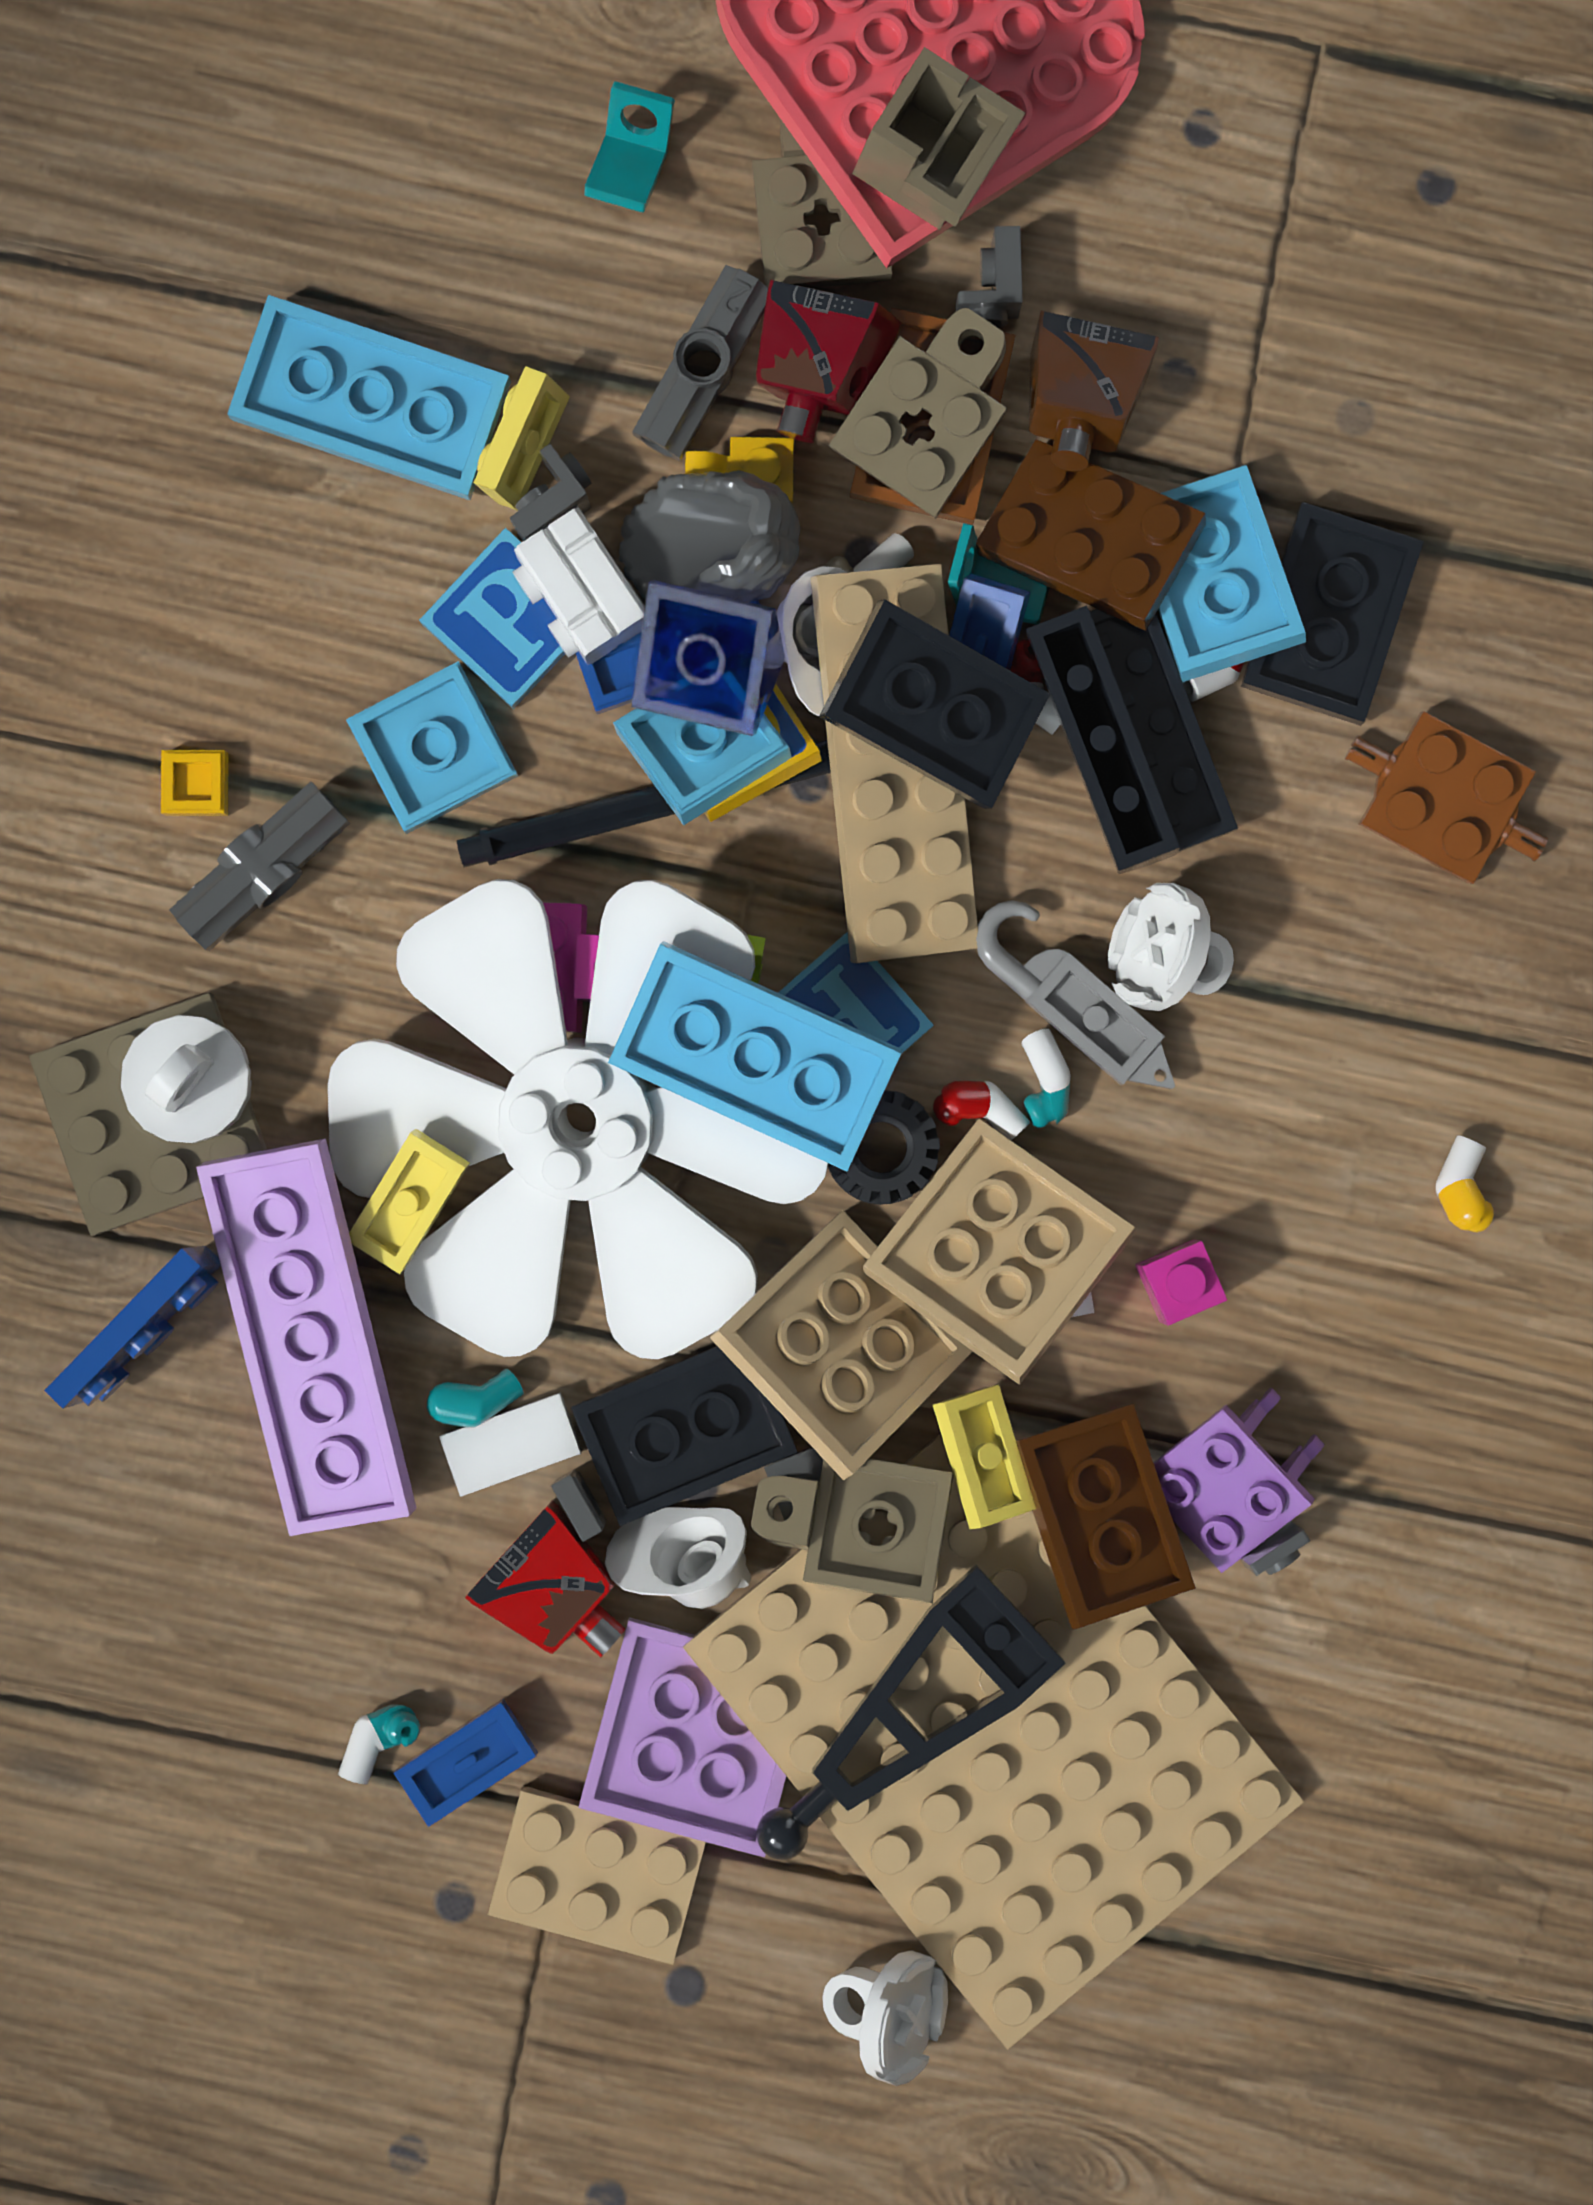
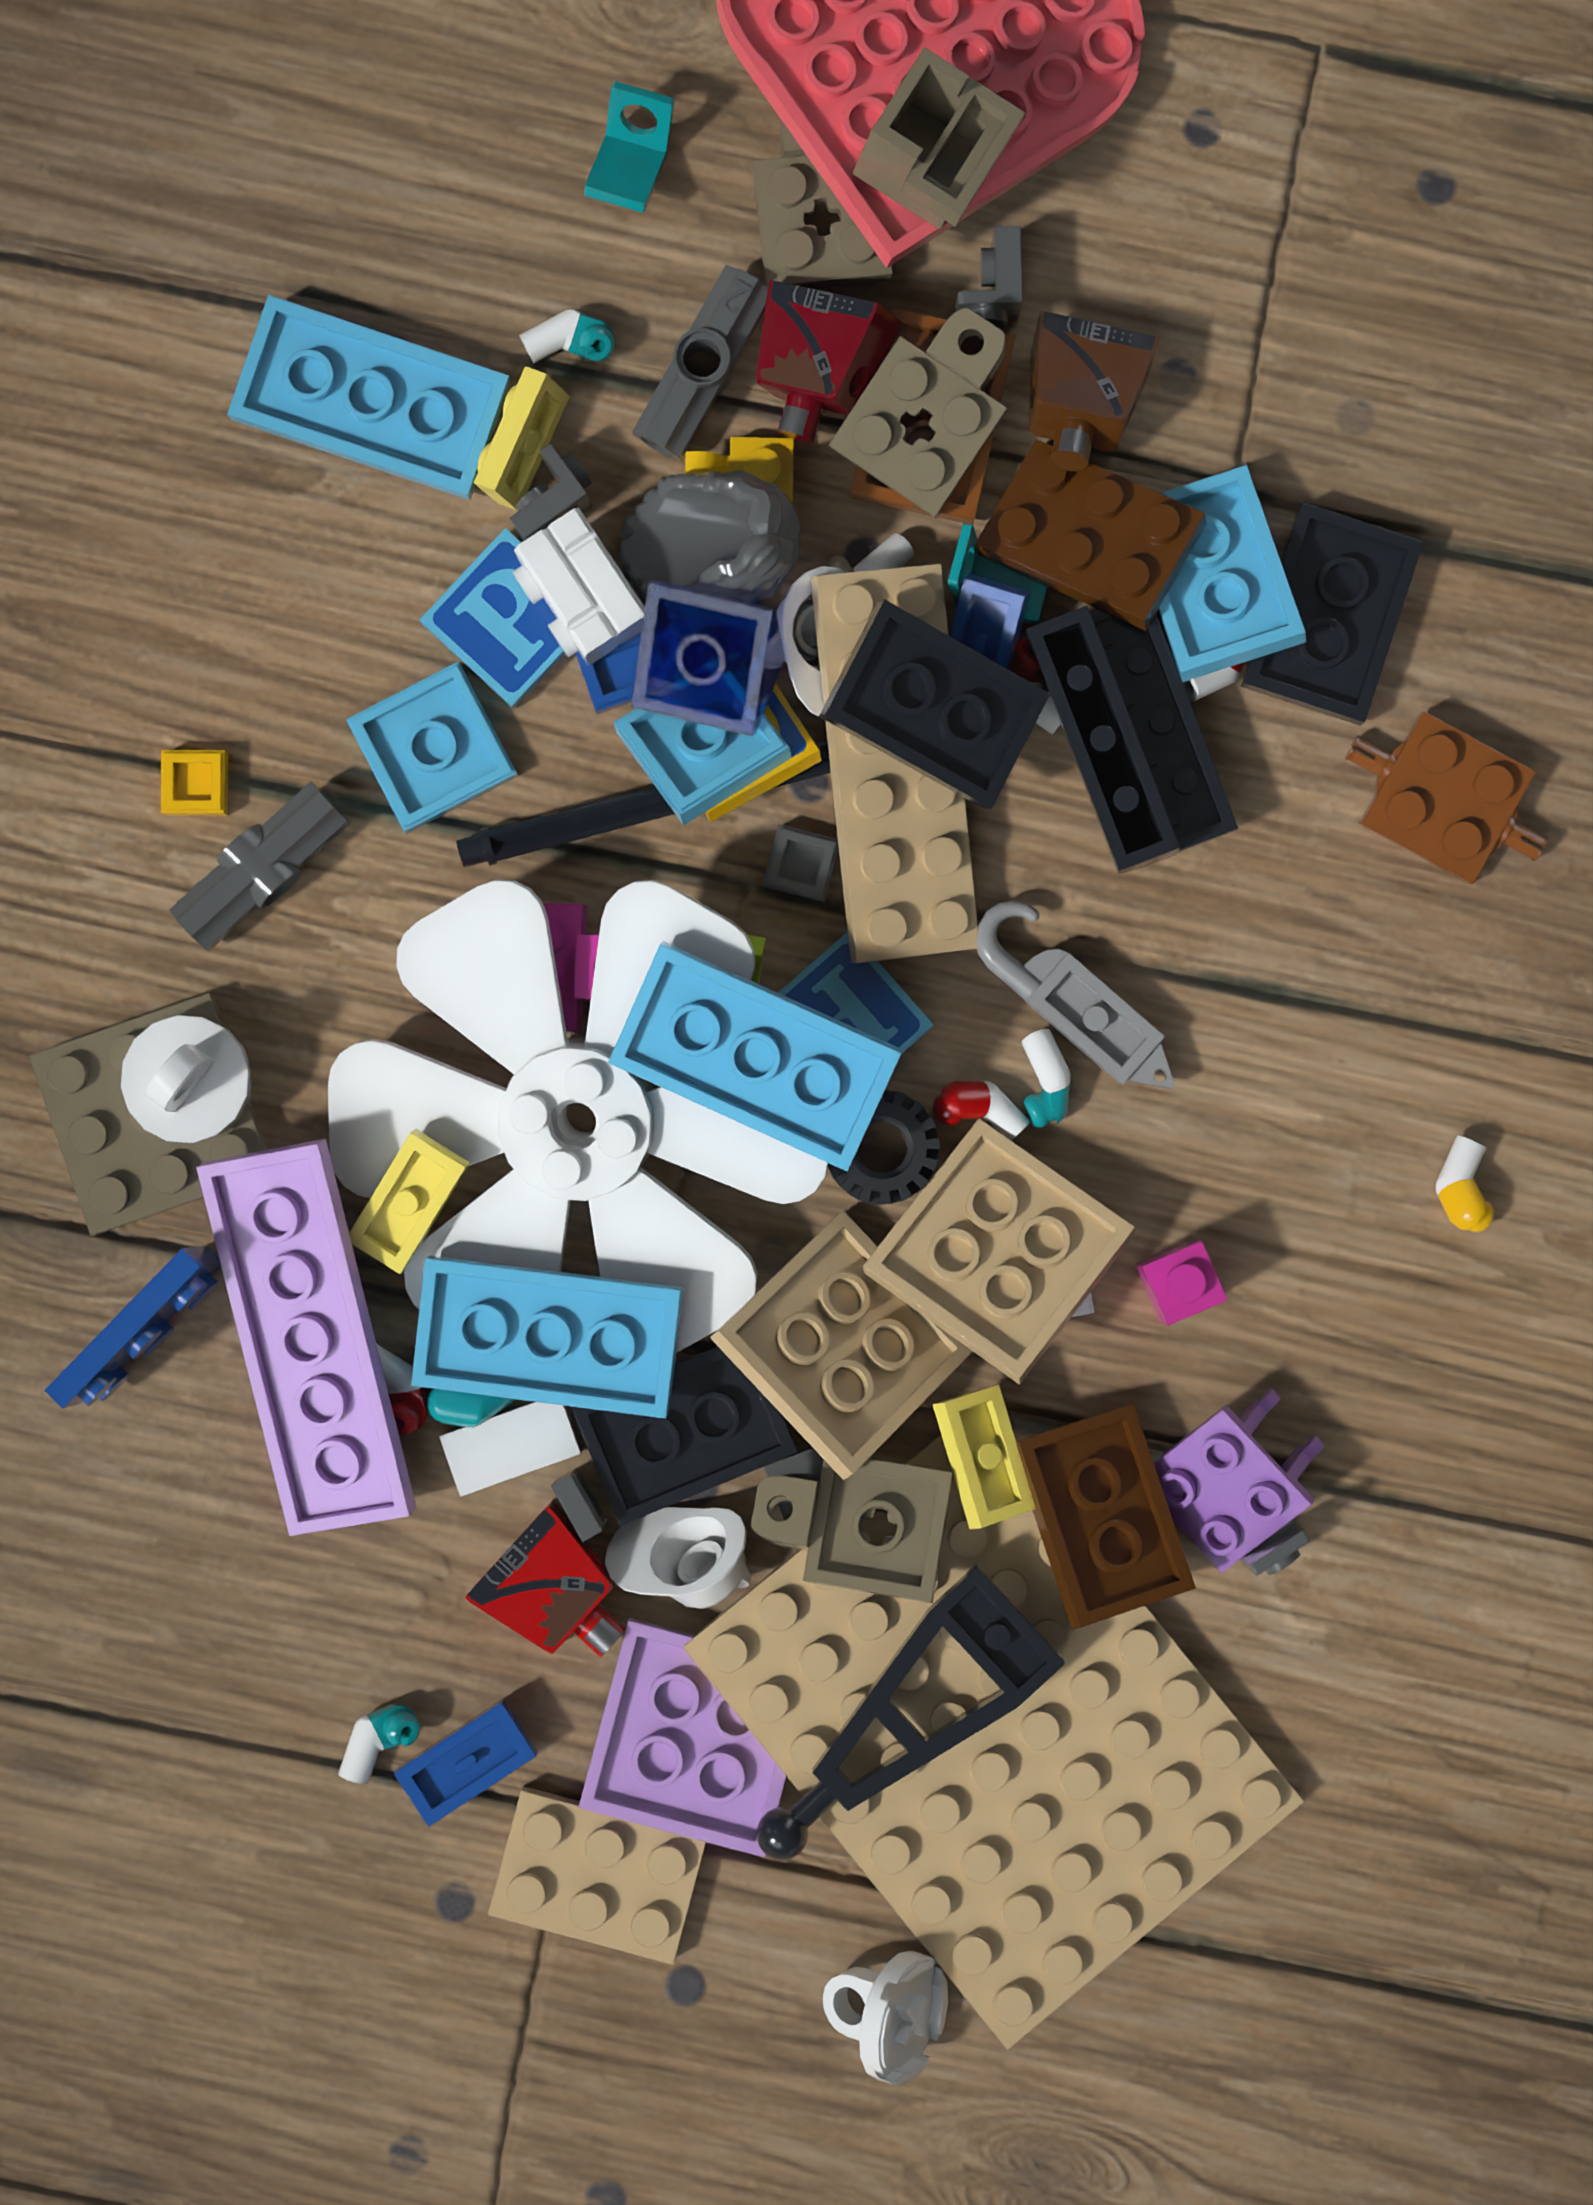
(407, 1401): none -> arm
(547, 1336): none -> medium azure plate
(571, 332): none -> arm
(801, 864): none -> dark grey tile
(1163, 948): white tile -> none

